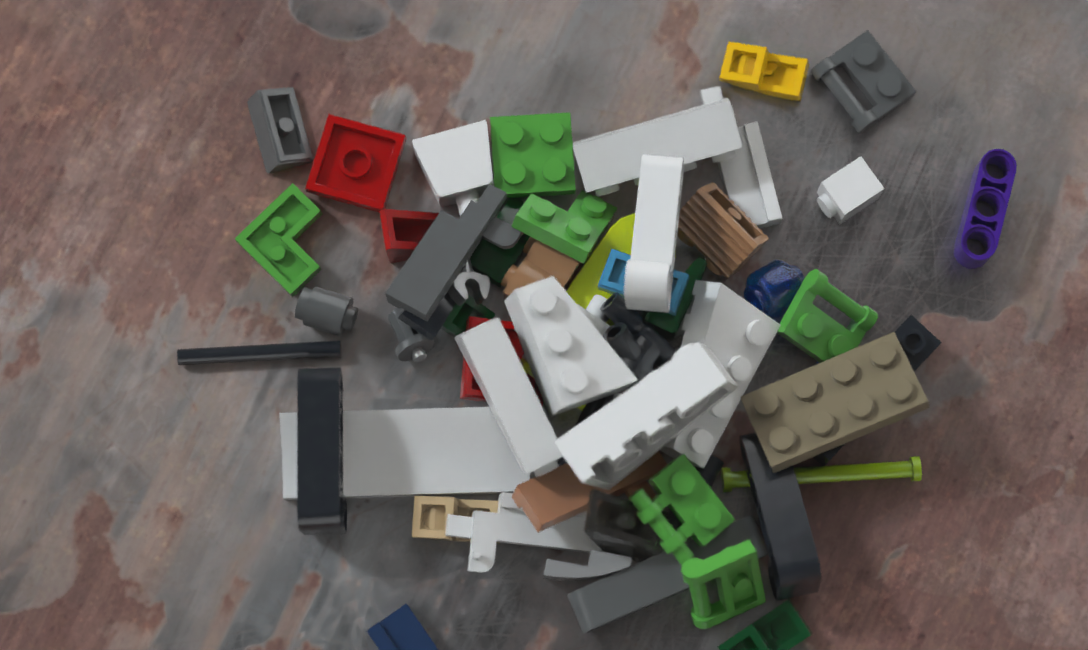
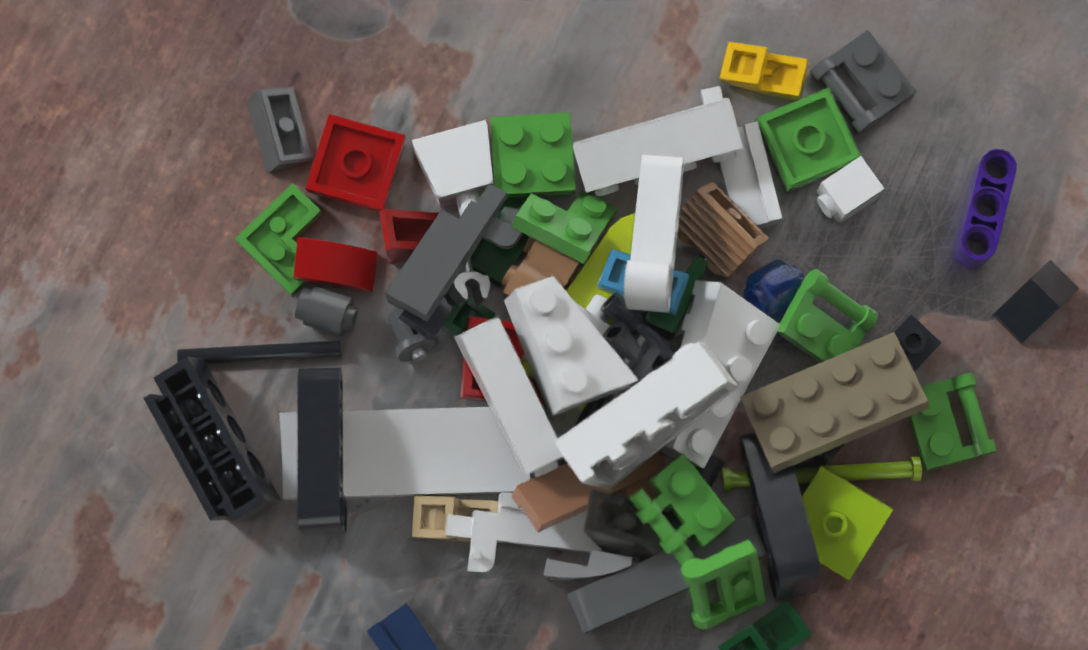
(210, 443): none -> black brick
(335, 264): none -> red slope
(807, 139): none -> bright green plate
(842, 520): none -> lime plate
(936, 428): none -> bright green plate
(1035, 302): none -> black slope

